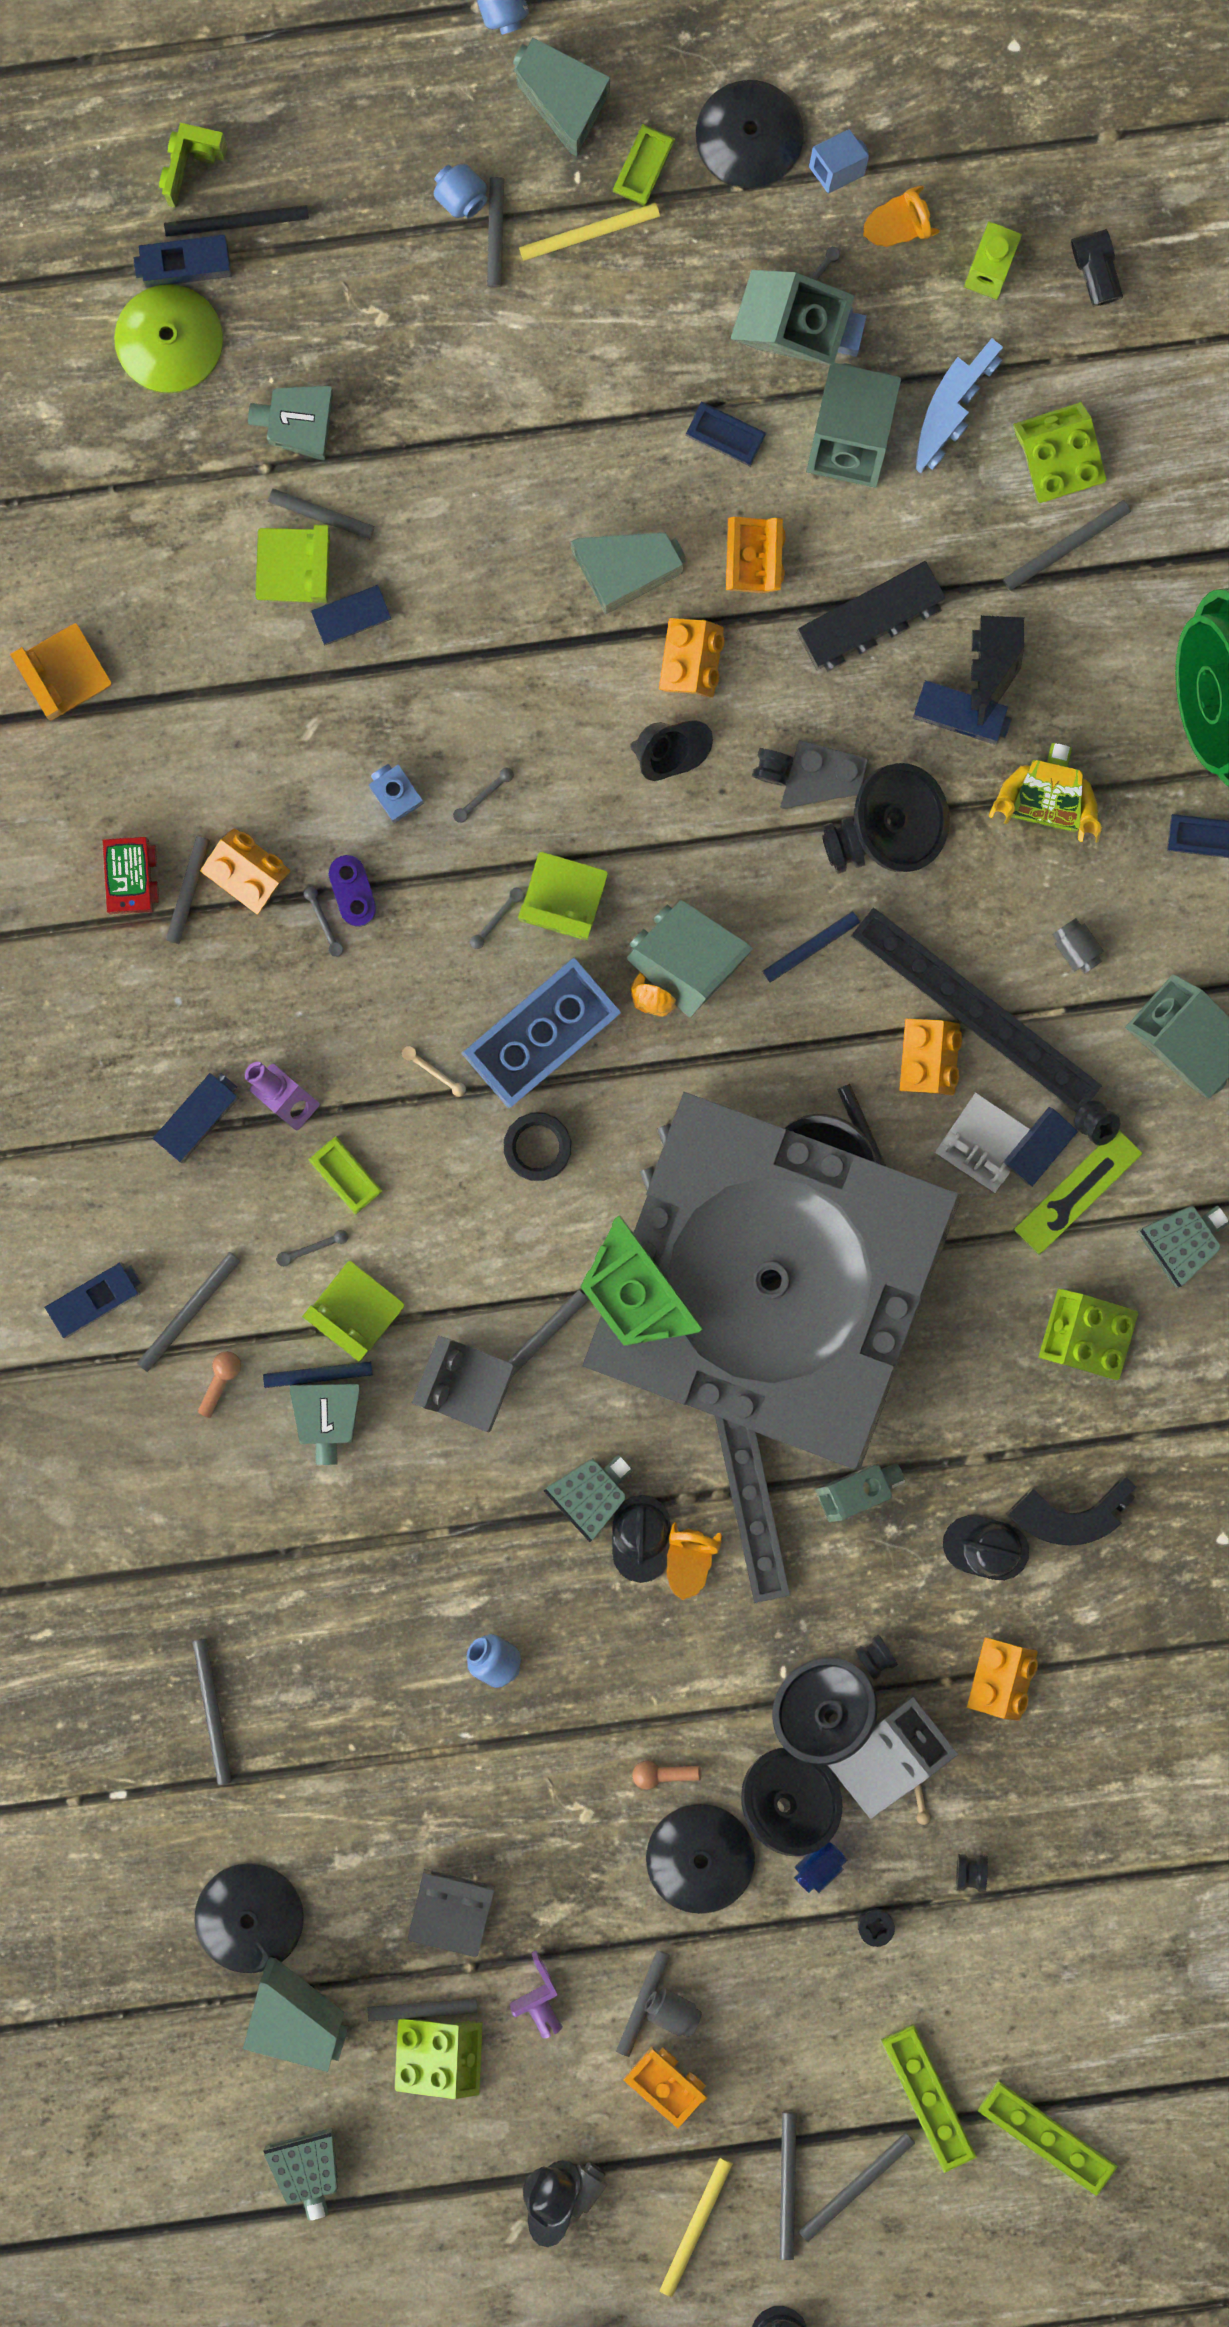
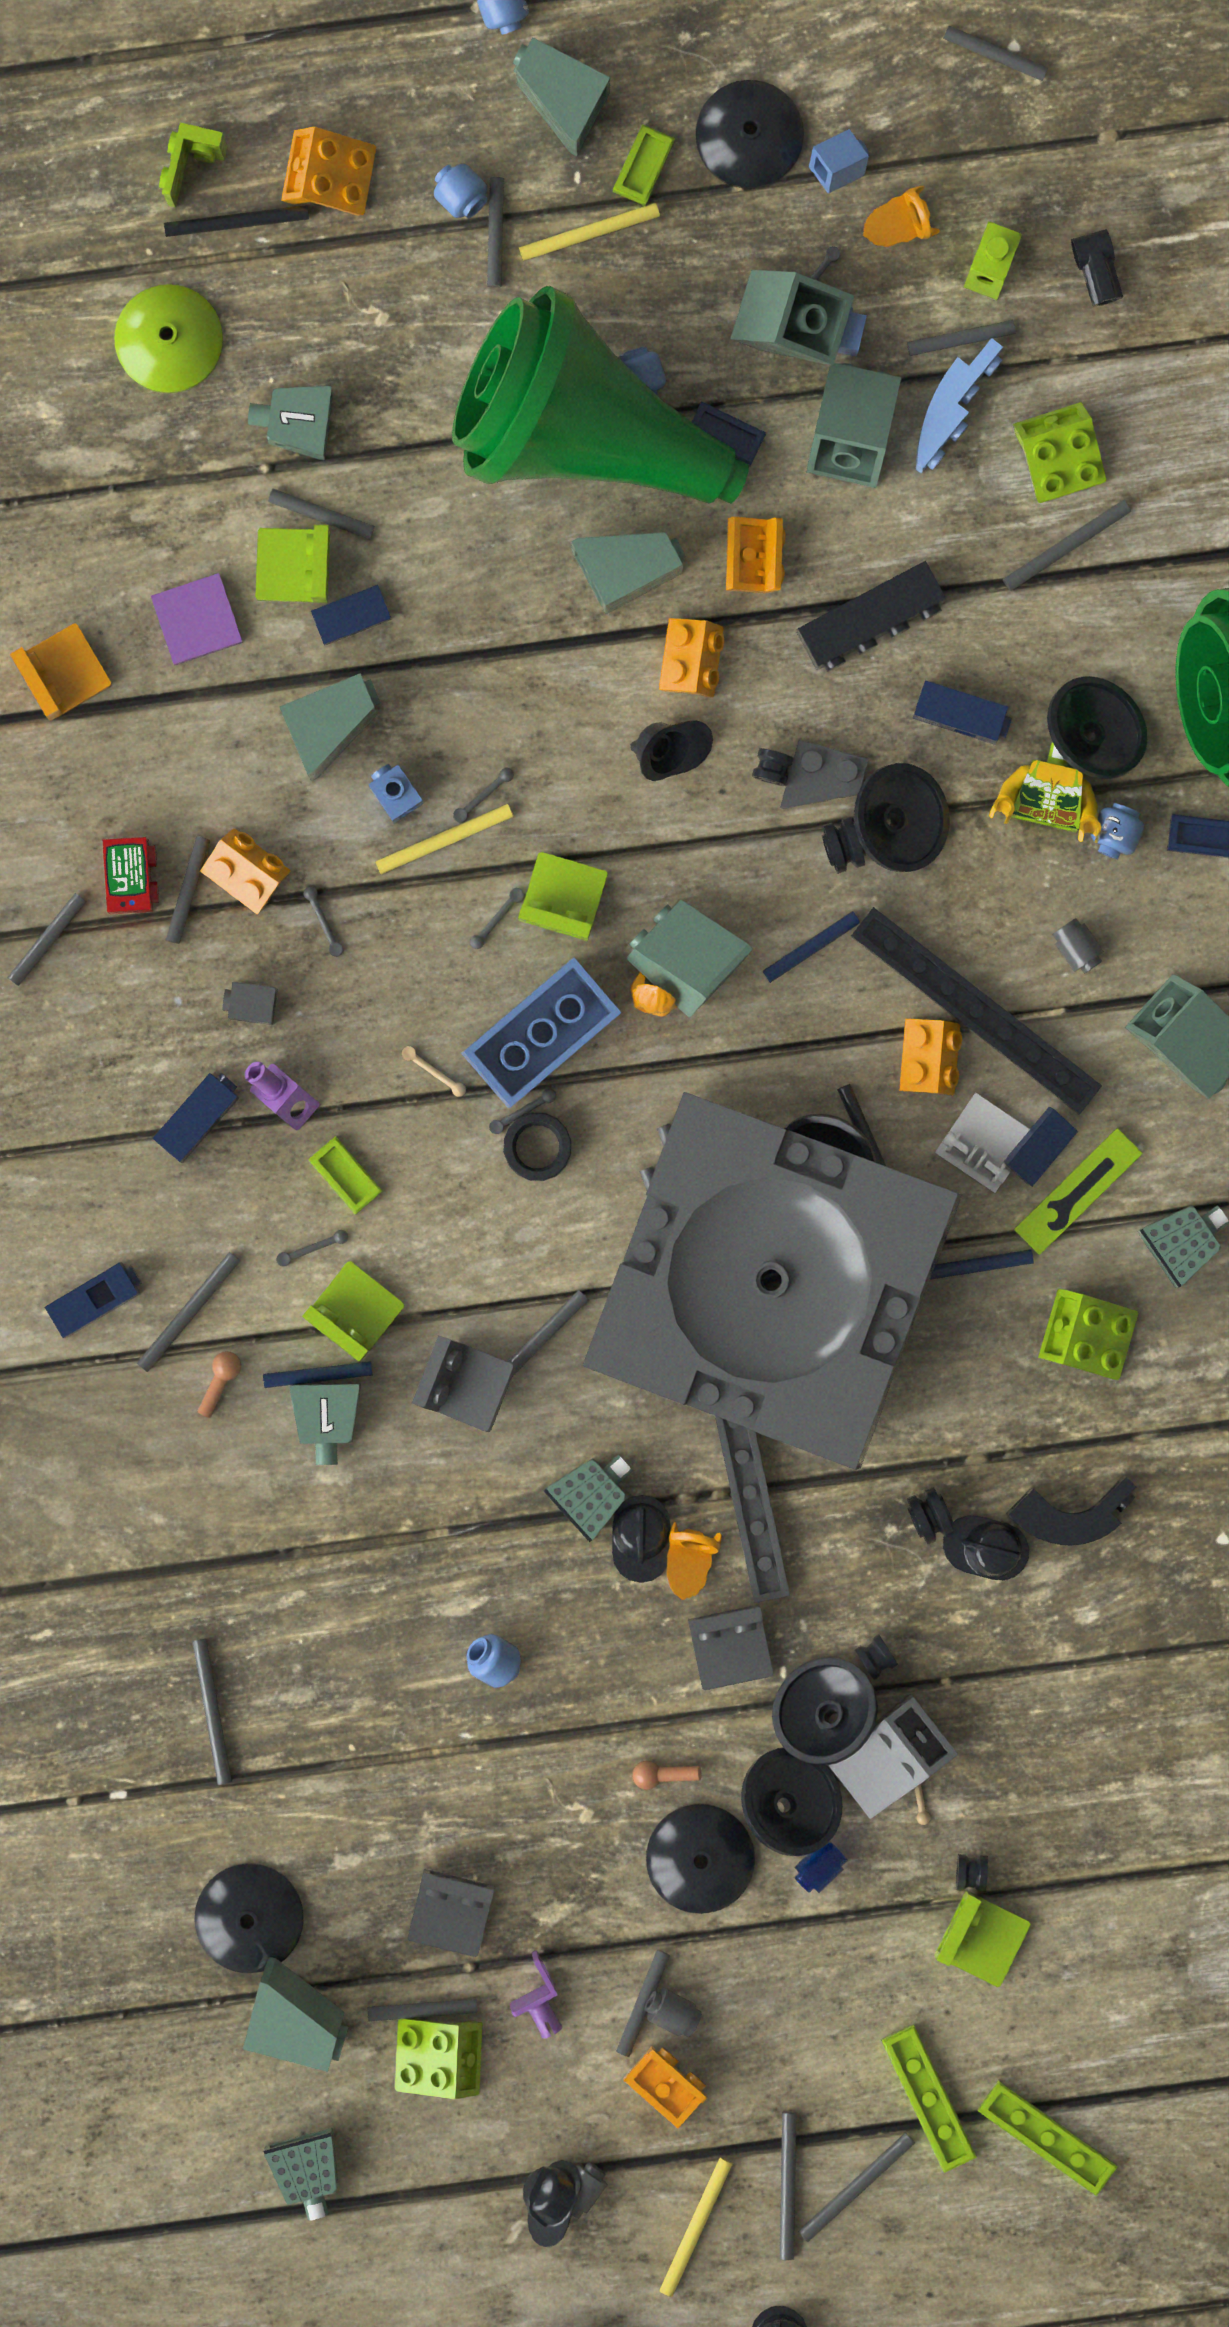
(46, 939): none -> dark grey bar
(183, 261): dark blue brick -> none
(196, 619): none -> medium lavender tile
(250, 1003): none -> dark grey brick
(329, 170): none -> light orange bracket
(329, 721): none -> sand green slope
(352, 890): dark purple plate -> none
(444, 839): none -> light yellow bar
(497, 1126): none -> dark grey hinge
(564, 406): none -> green piece
(634, 1291): bright green wing -> none
(646, 366): none -> medium blue head
(730, 1647): none -> dark grey bracket
(847, 1497): sand green torso -> none
(871, 1919): black wheel -> none
(930, 1515): none -> black wheel
(961, 337): none -> dark grey bar
(982, 1264): none -> dark blue bar
(982, 1939): none -> lime bracket
(995, 53): none -> dark grey bar
(998, 662): black slope -> none
(1003, 1679): light orange bracket -> none
(1097, 1122): black wheel -> none
(1106, 718): none -> black dish
(1119, 831): none -> medium blue head

